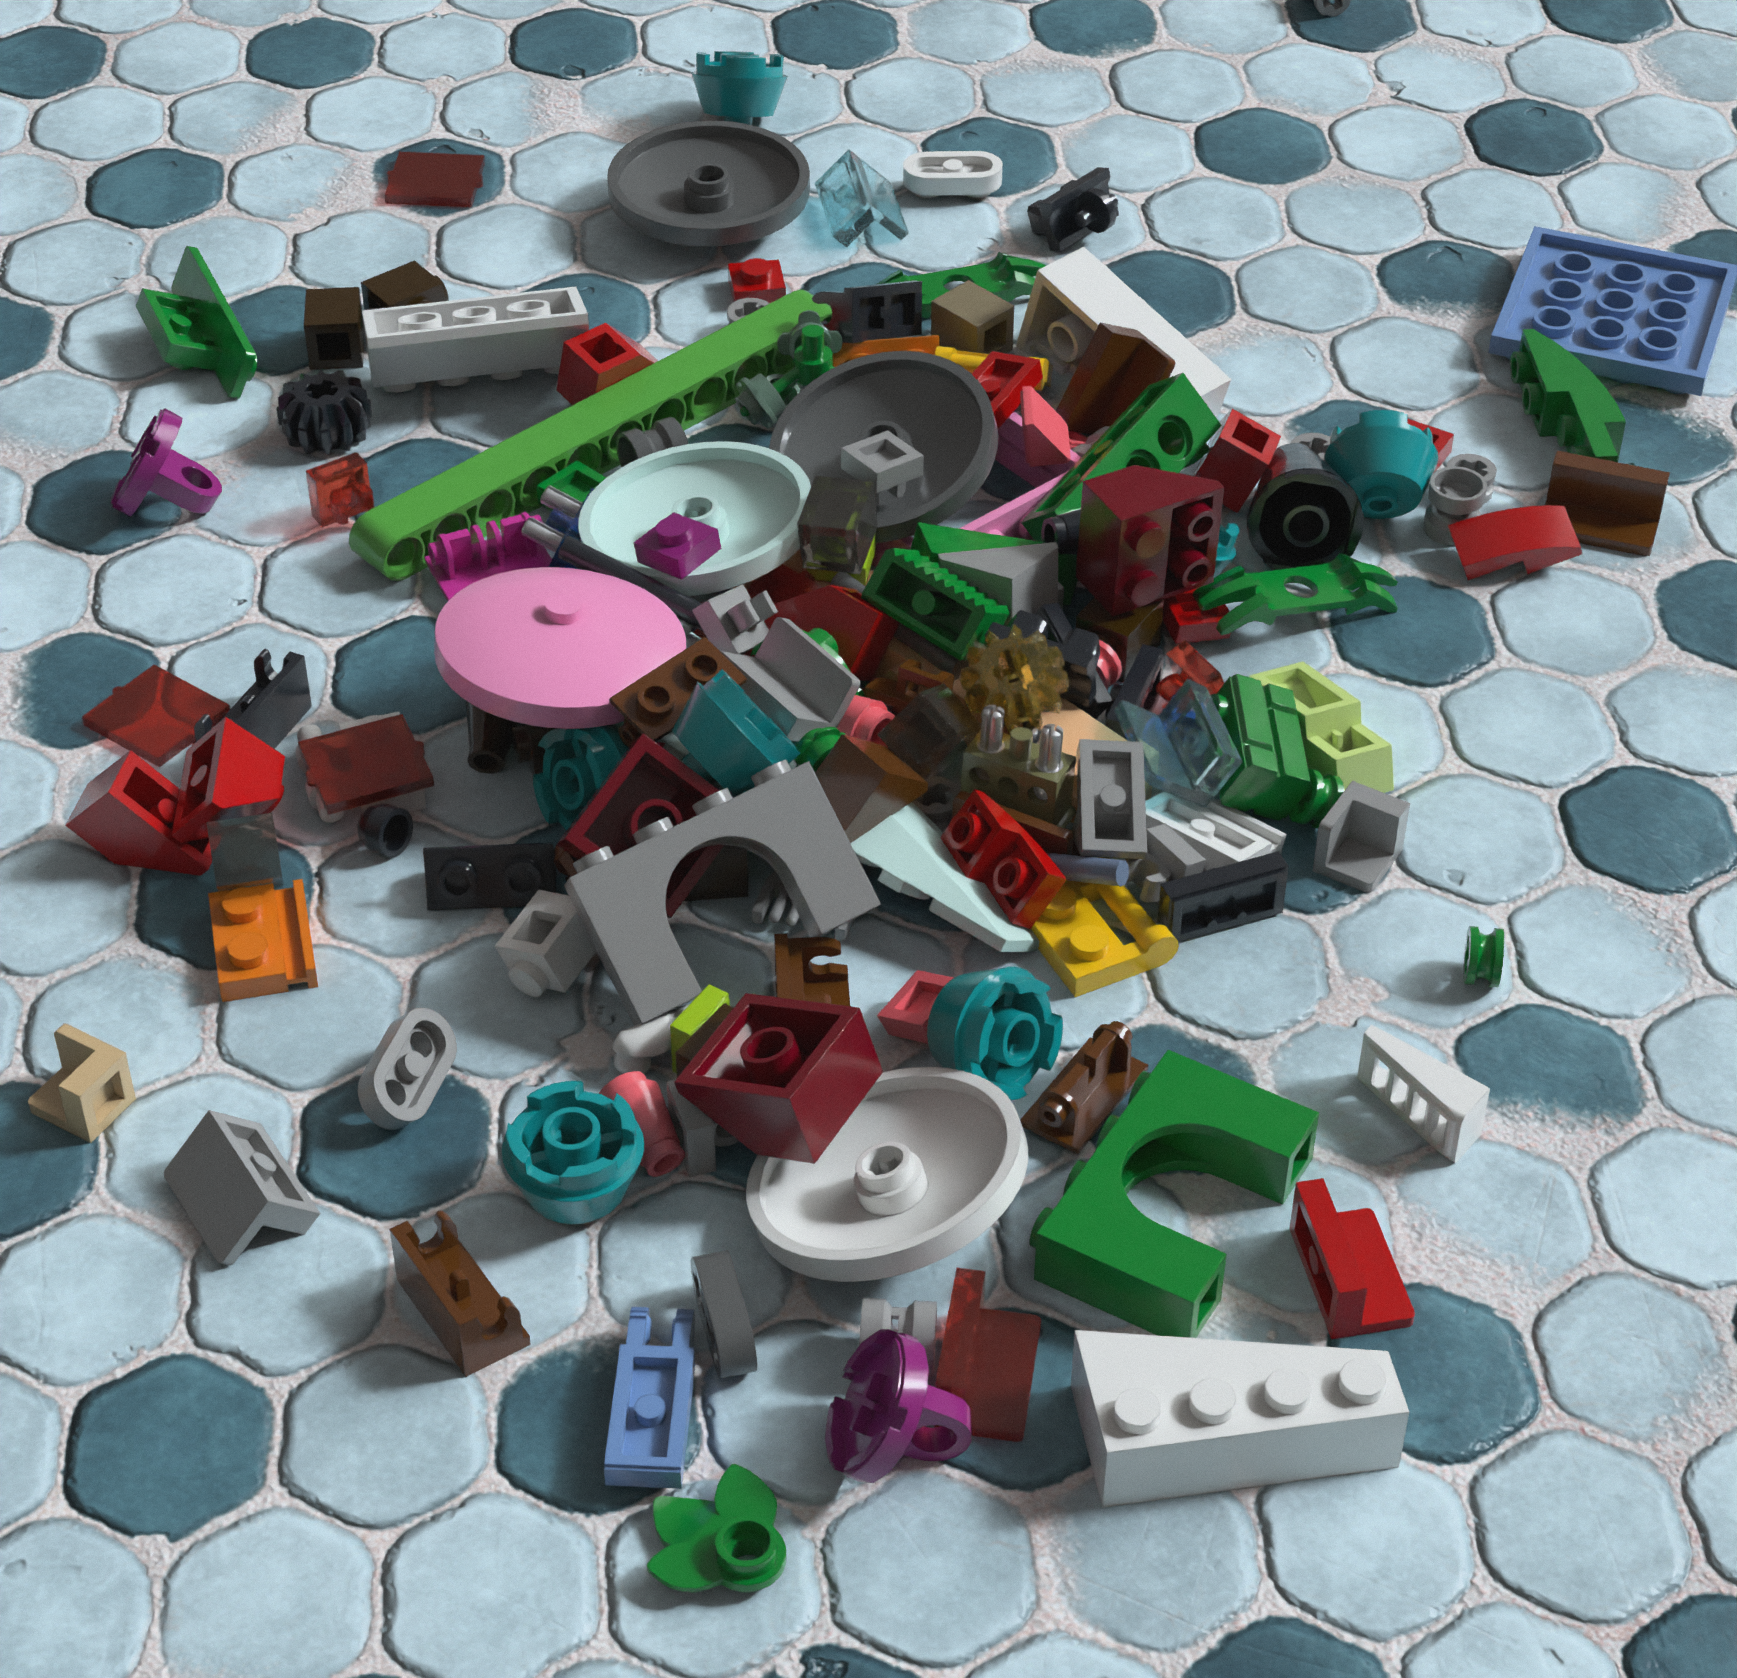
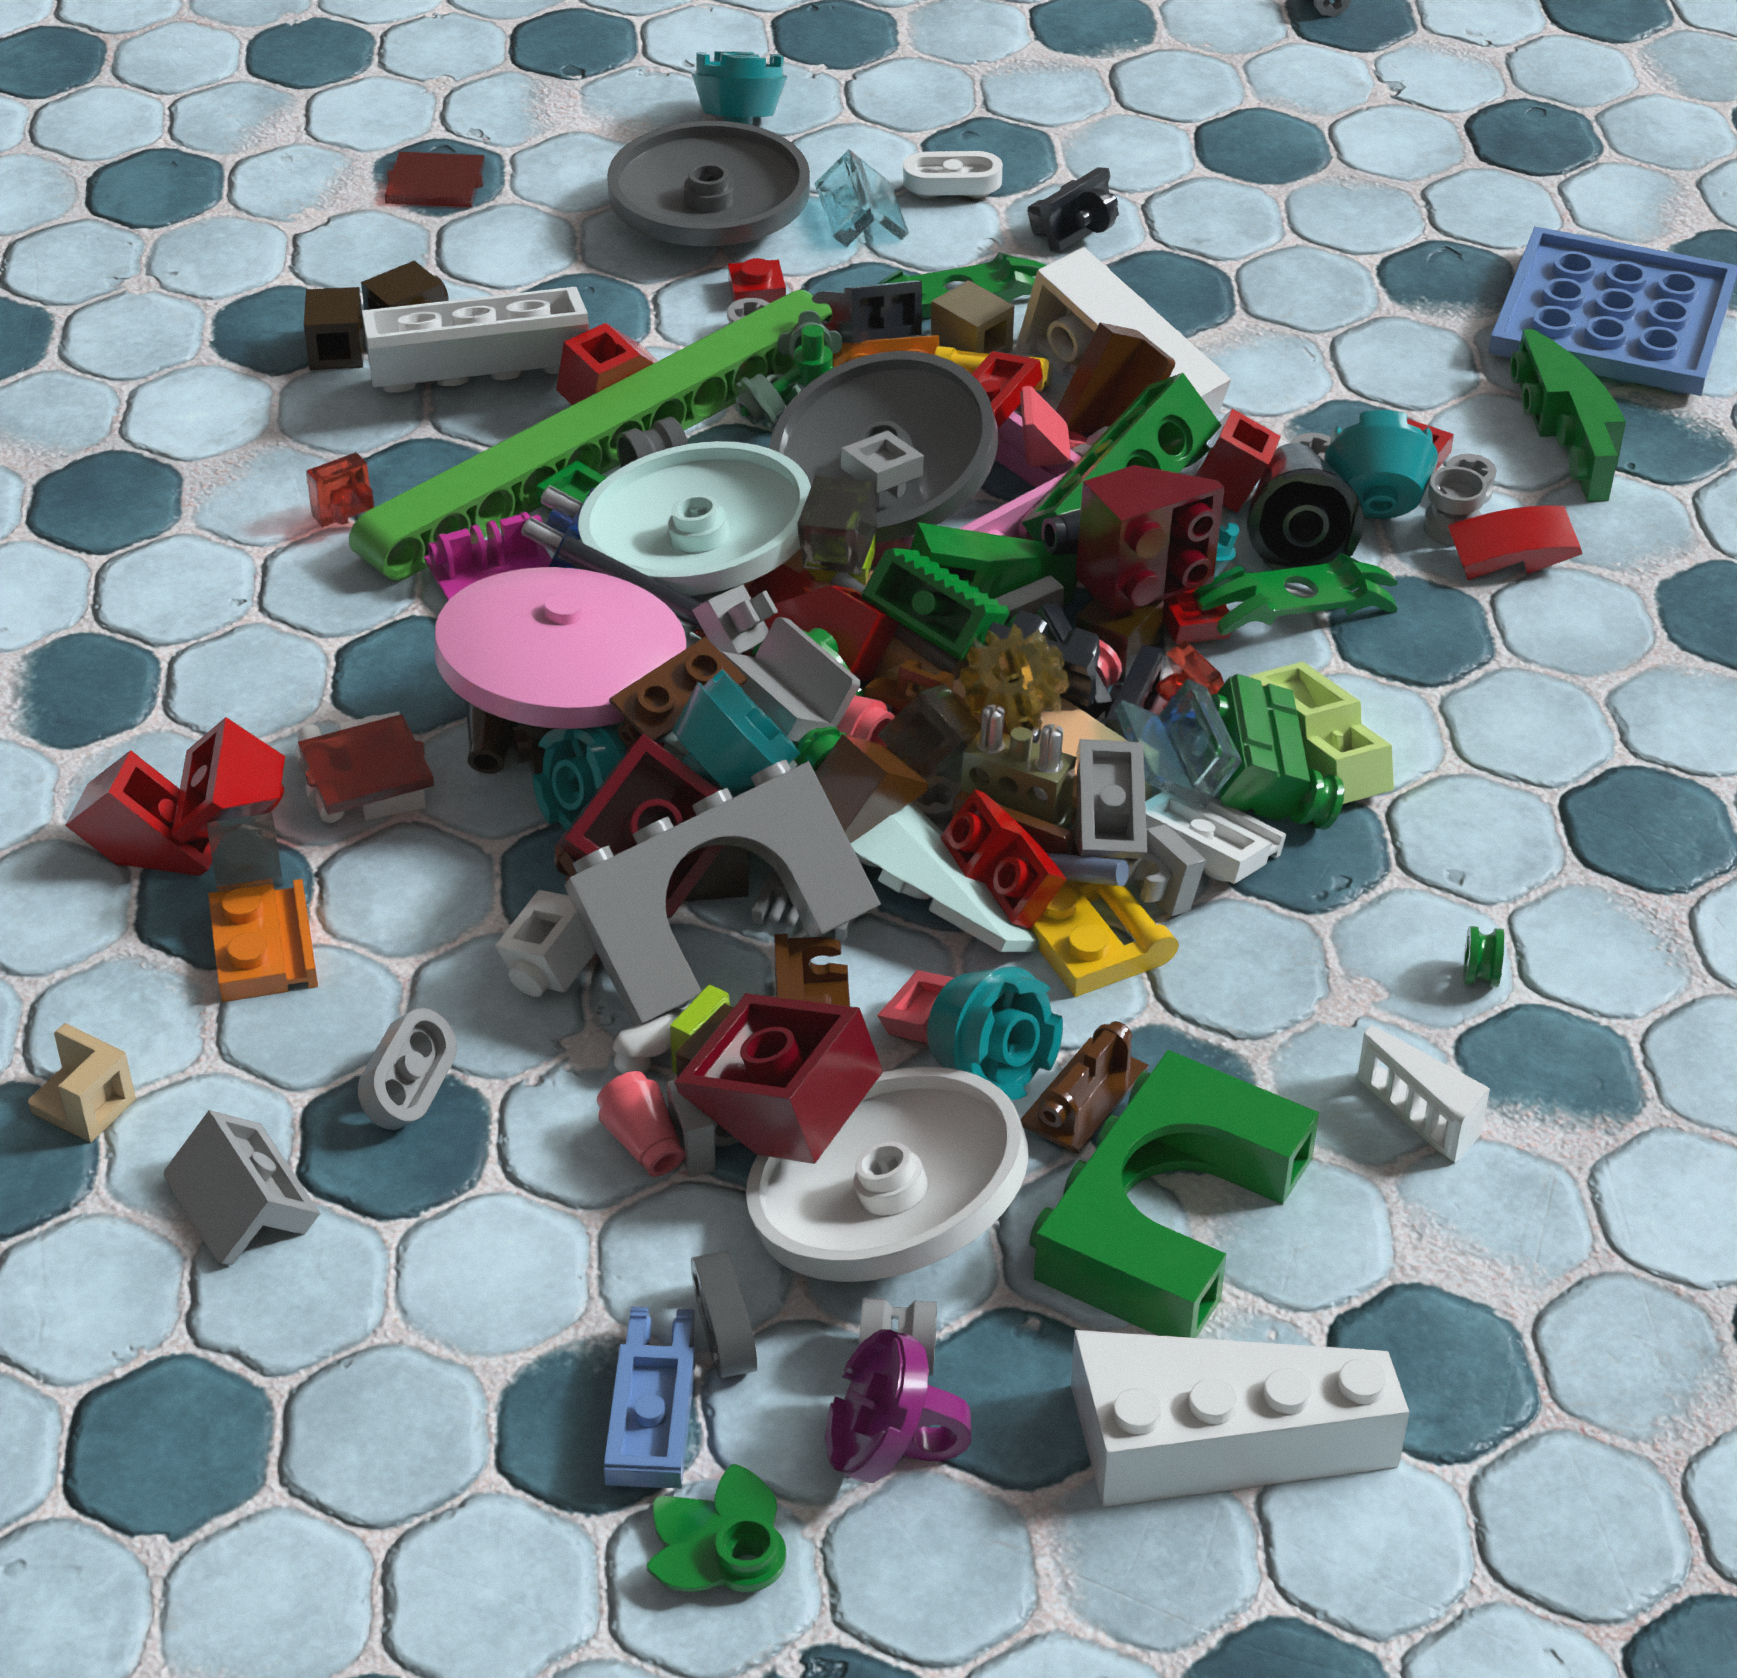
(154, 715): clear red piece -> none
(165, 472): magenta tile -> none
(198, 325): green bracket -> none
(272, 702): black hinge -> none
(324, 412): black gear -> none
(385, 829): black hinge -> none
(456, 1296): reddish brown hinge -> none
(487, 875): black hinge -> none
(573, 1152): teal cone -> none
(677, 545): magenta plate -> none
(988, 1359): clear red panel -> none
(1014, 575): light grey slope -> none
(1223, 896): black plate -> none
(1347, 1265): red panel -> none
(1361, 837): light grey panel -> none
(1609, 501): reddish brown panel -> none

